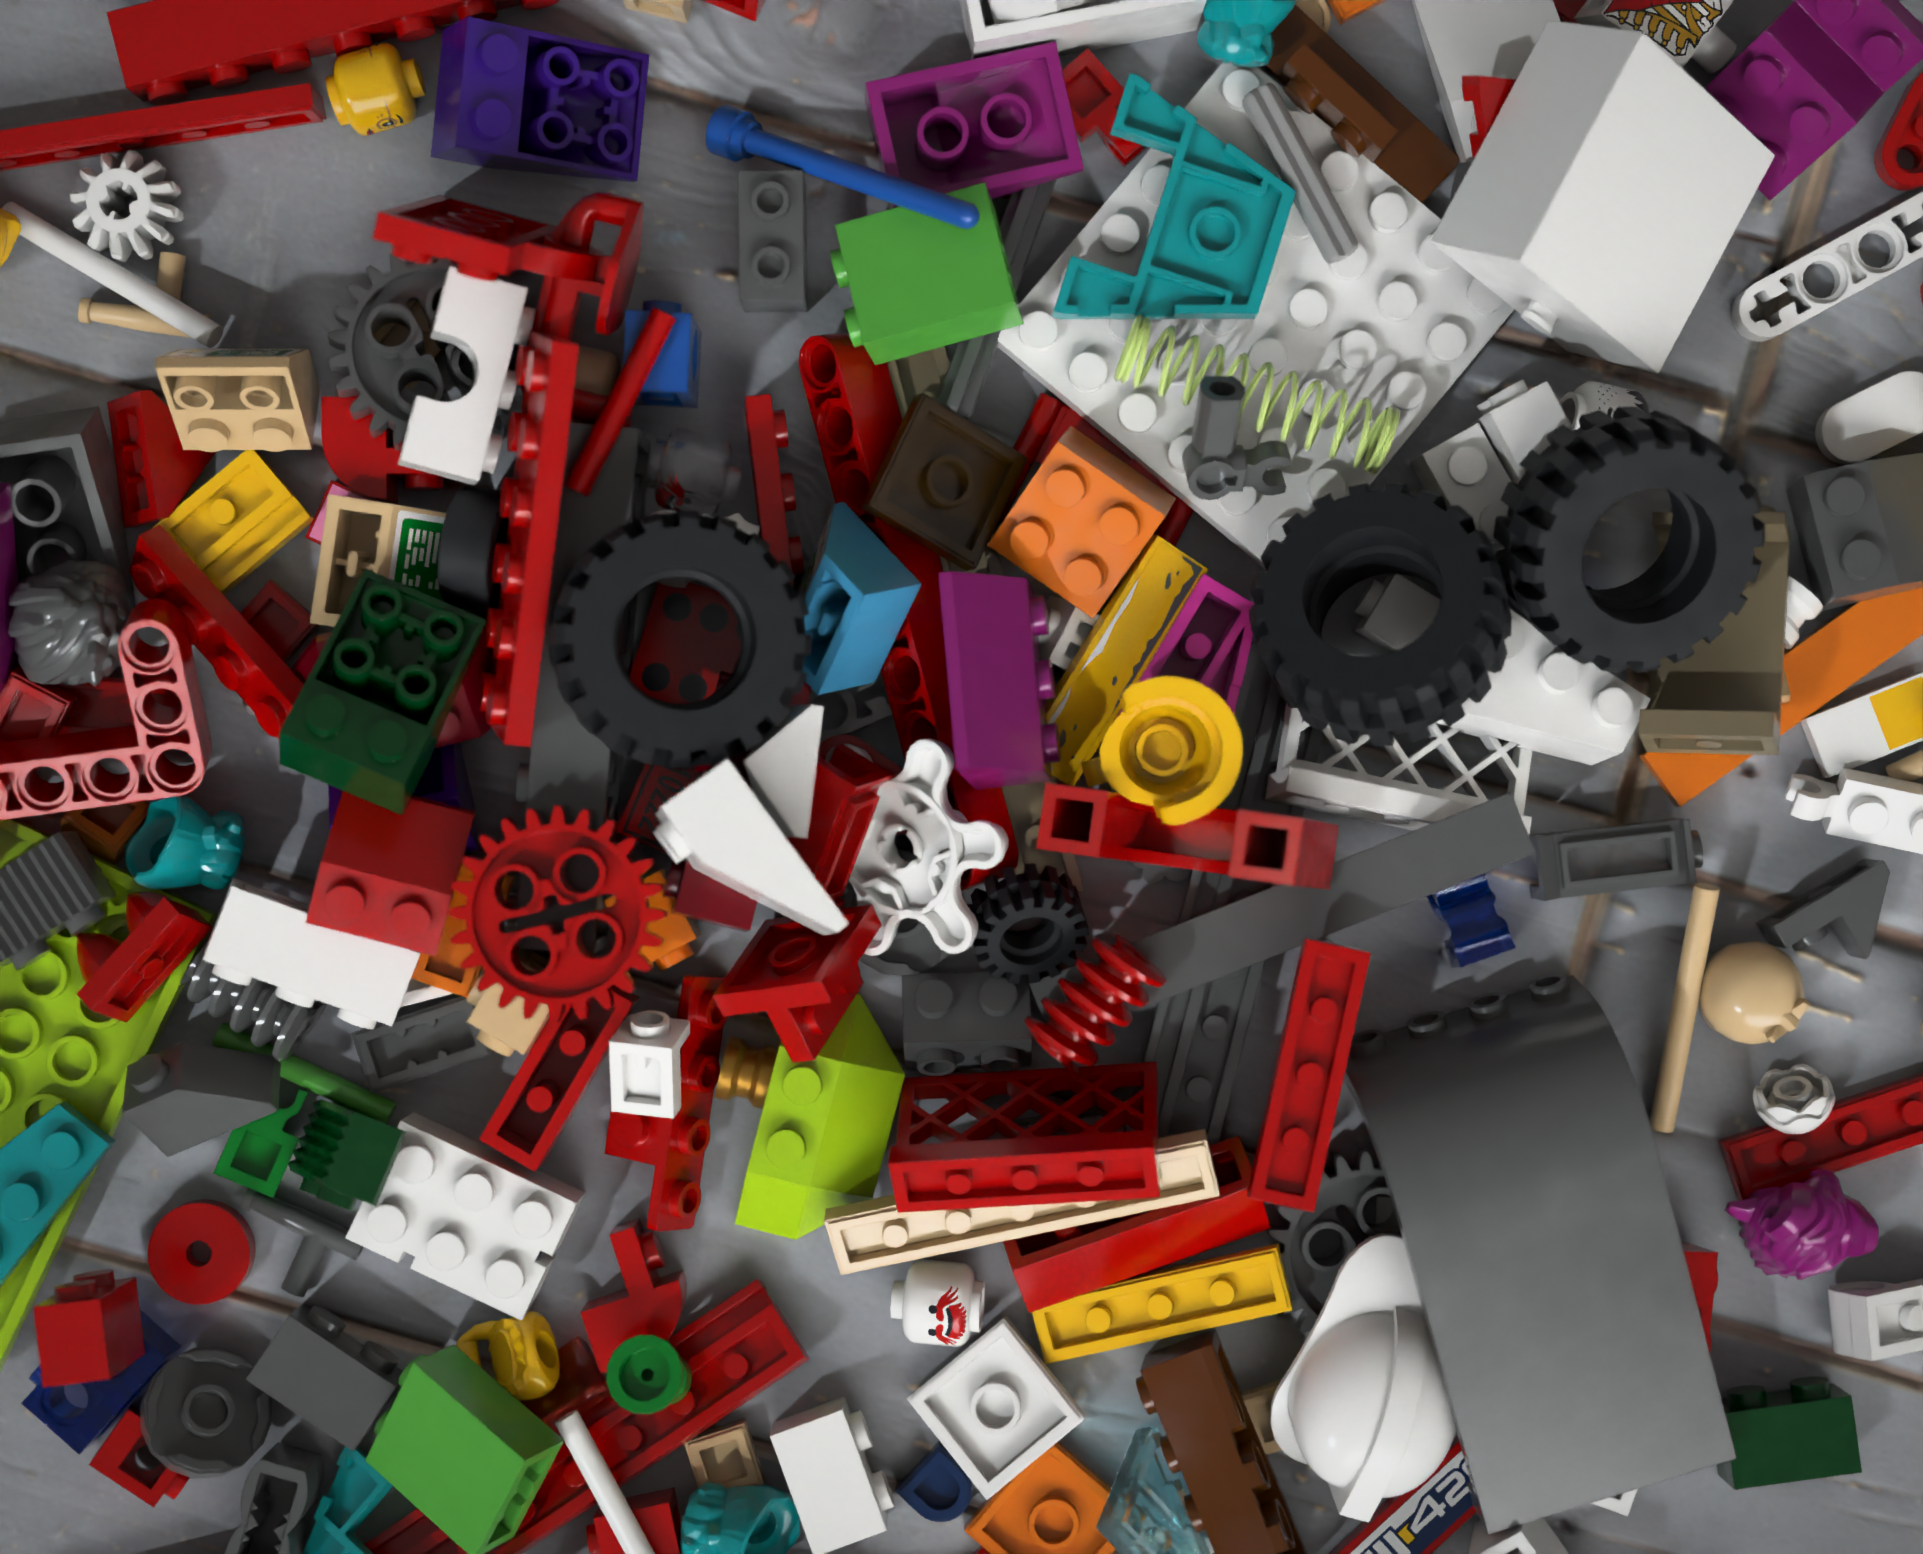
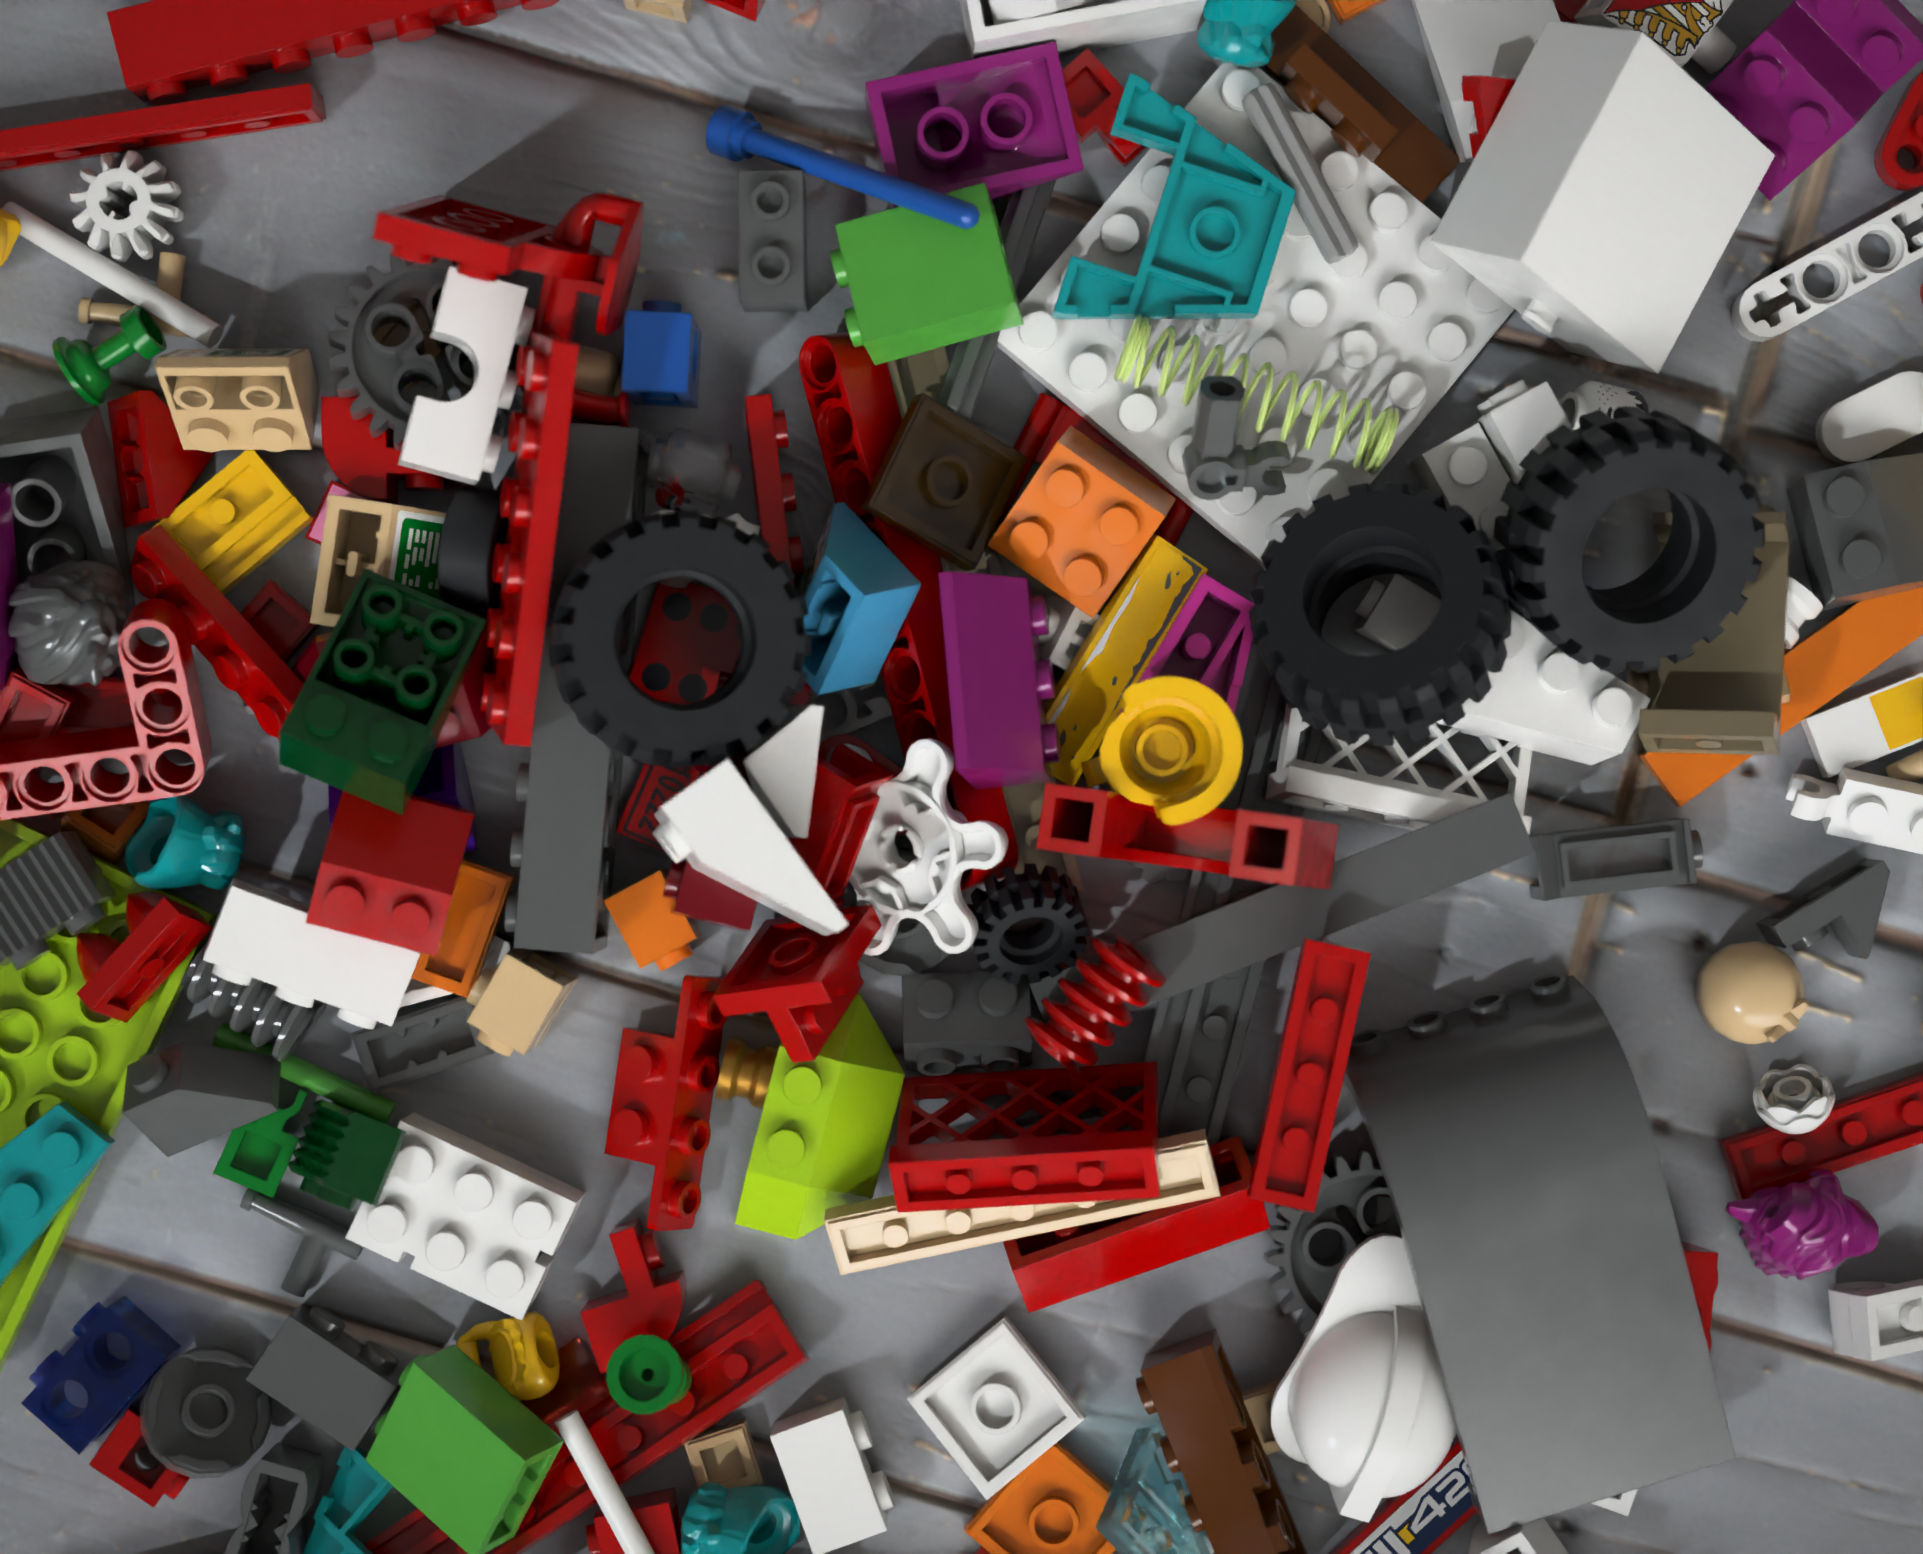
(89, 366): none -> green piece
(89, 1329): red brick -> none
(180, 1272): red piece -> none
(375, 89): yellow head -> none
(538, 102): dark purple slope -> none
(543, 856): red gear -> none
(554, 1081): red brick -> none
(620, 402): red bar -> none
(647, 1064): white bracket -> none
(936, 1486): dark blue tile -> none
(939, 1303): white head -> none
(1166, 1304): yellow tile -> none
(1472, 922): clear blue leg -> none
(1684, 1007): tan bar -> none
(1790, 1433): dark green brick -> none

